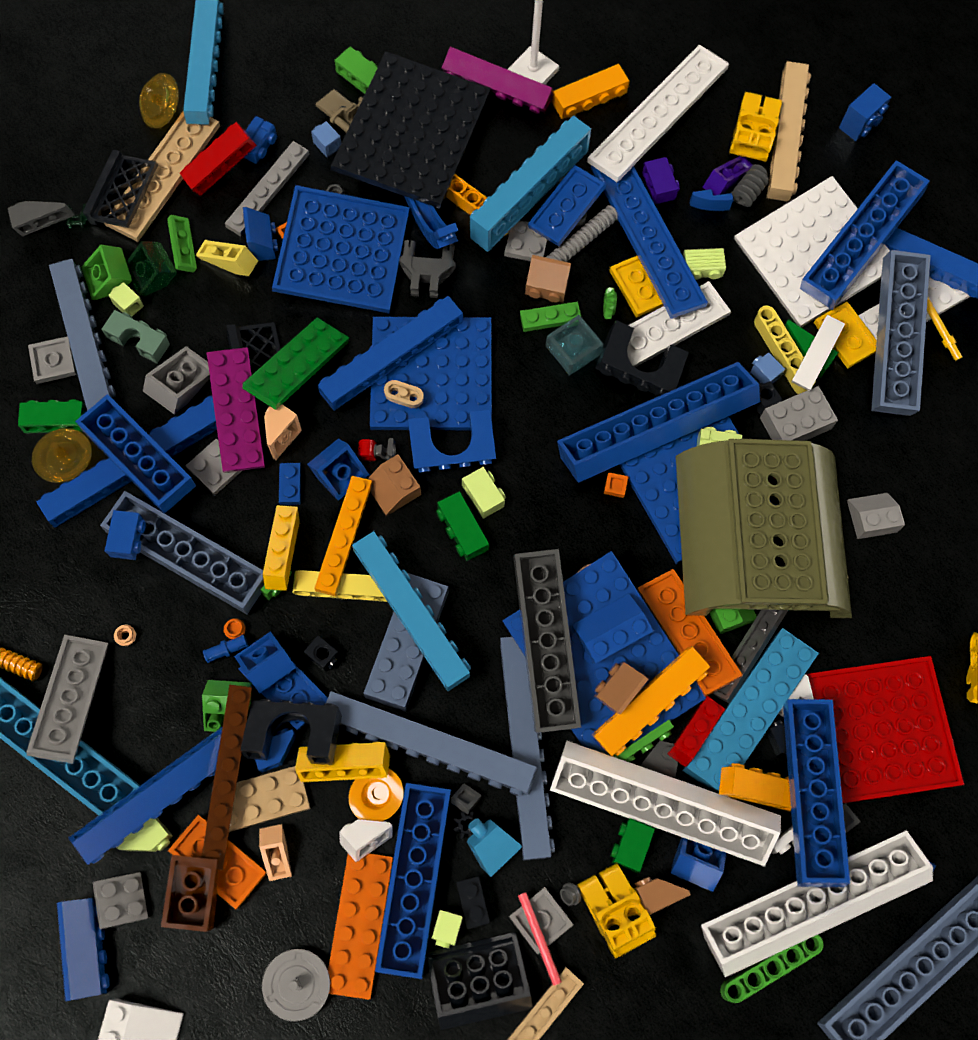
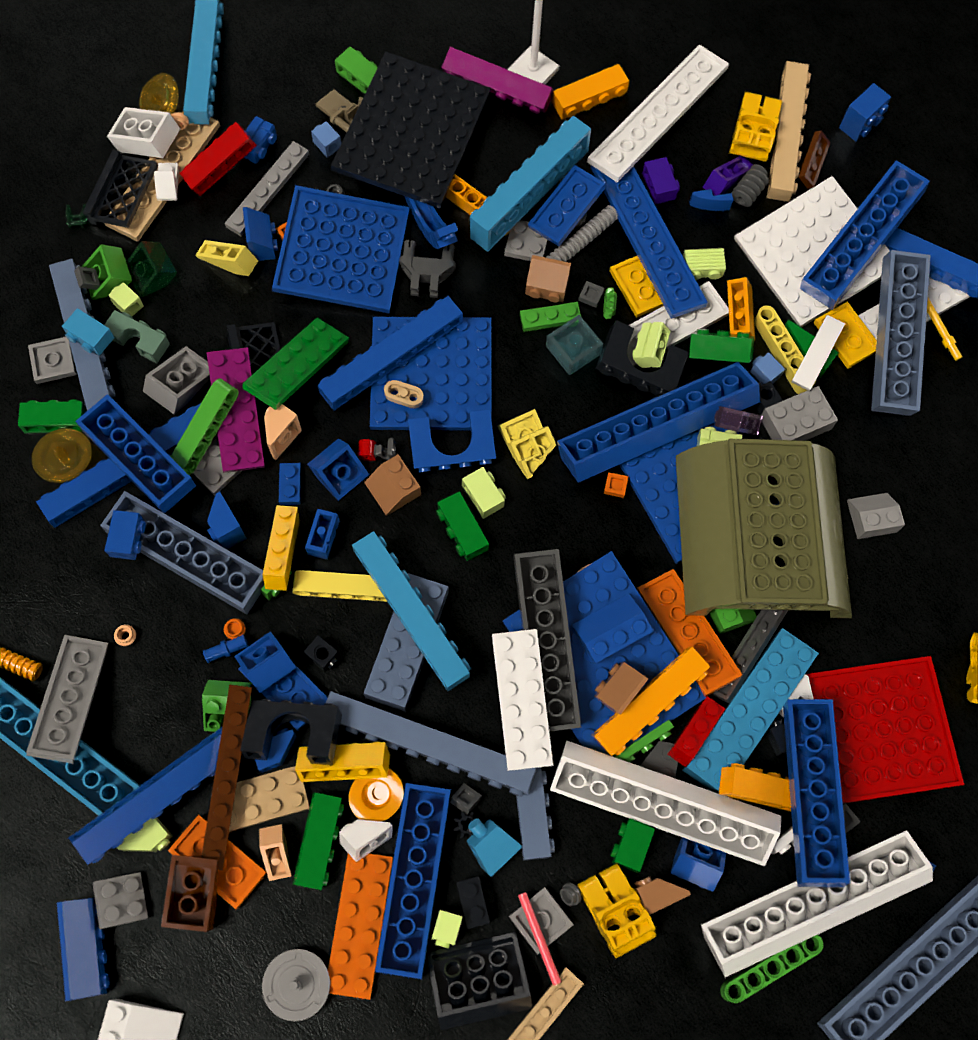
(32, 215): dark grey slope -> none
(87, 278): none -> dark grey plate
(88, 332): none -> dark azure brick
(143, 132): none -> white brick
(167, 181): none -> white slope
(181, 120): none -> light nougat plate
(181, 243): bright green plate -> none
(204, 425): none -> bright green beam
(223, 524): none -> blue slope
(317, 841): none -> green brick
(322, 534): none -> blue brick
(343, 536): light orange plate -> none
(522, 699): none -> white plate
(527, 441): none -> light yellow slope
(591, 294): none -> dark grey plate
(651, 344): none -> yellowish green brick
(722, 346): none -> green brick
(738, 420): none -> clear purple slope
(740, 306): none -> light orange brick
(814, 159): none -> reddish brown plate

